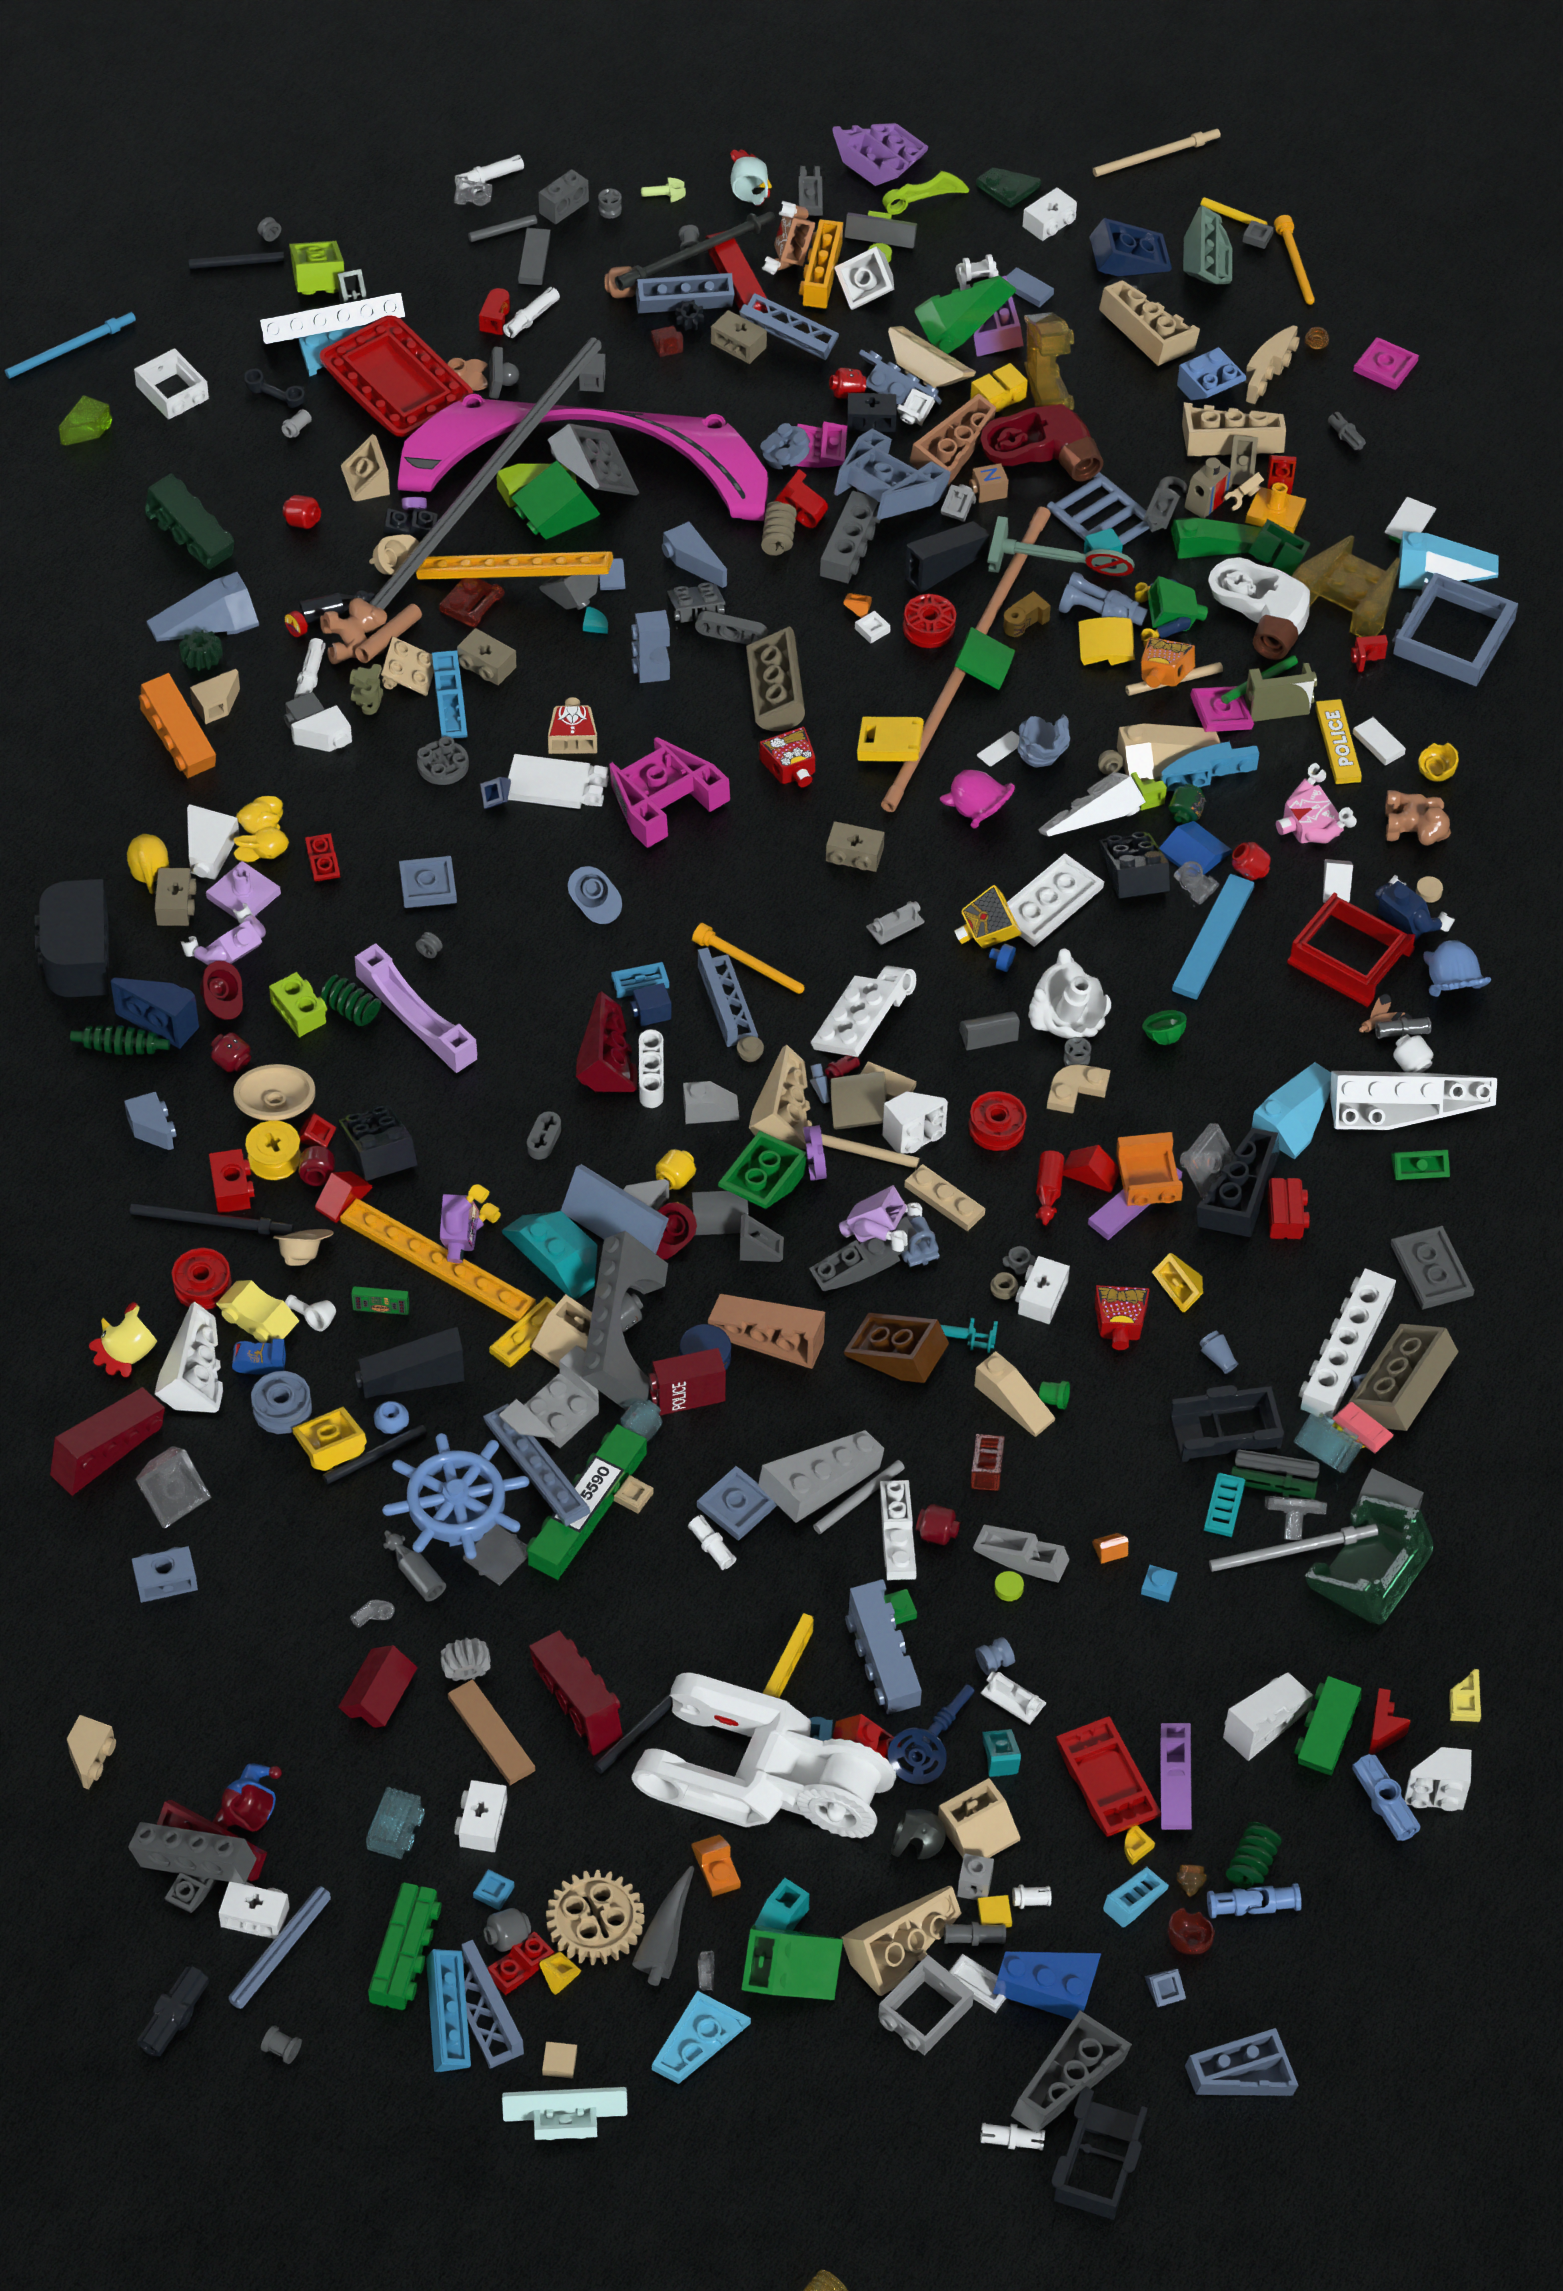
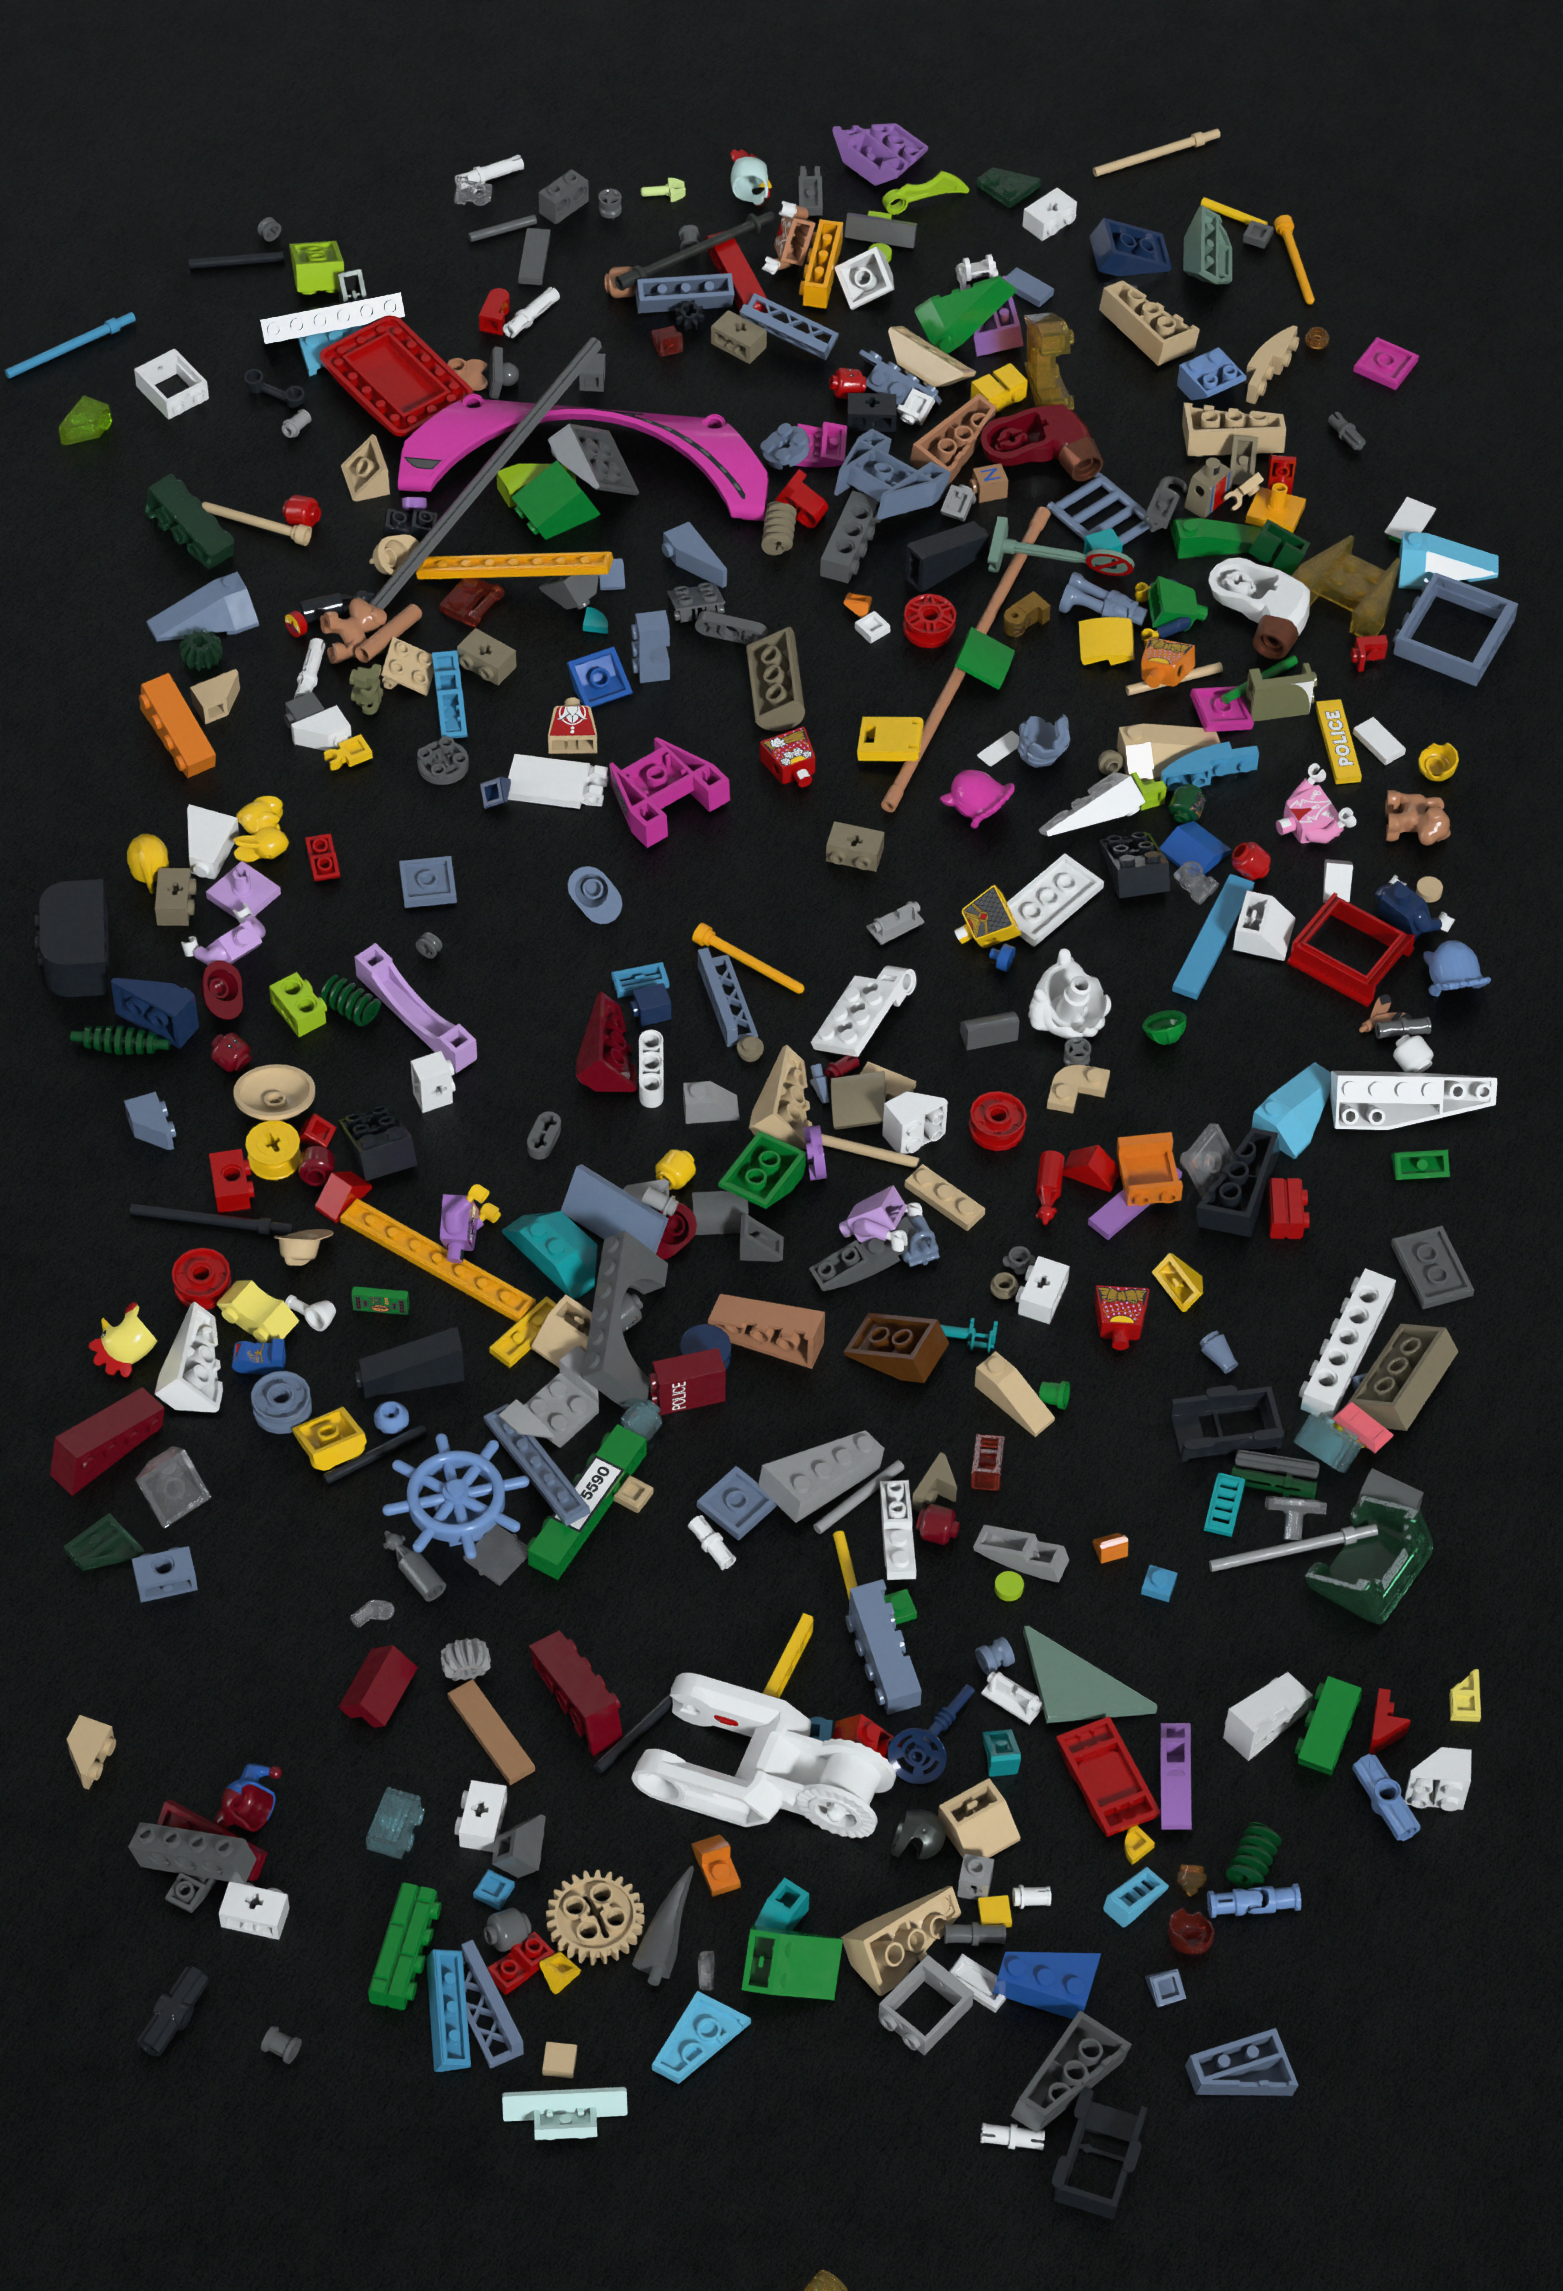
(103, 1545): none -> clear green wing
(279, 1947): sand blue axle -> none
(300, 534): none -> tan piece
(350, 751): none -> yellow plate
(432, 1081): none -> white brick
(520, 1847): none -> dark grey slope
(599, 678): none -> blue slope
(660, 1201): none -> light grey pin
(845, 1561): none -> yellow bar
(936, 1481): none -> dark tan slope
(1076, 1689): none -> sand green tile
(1263, 927): none -> white slope

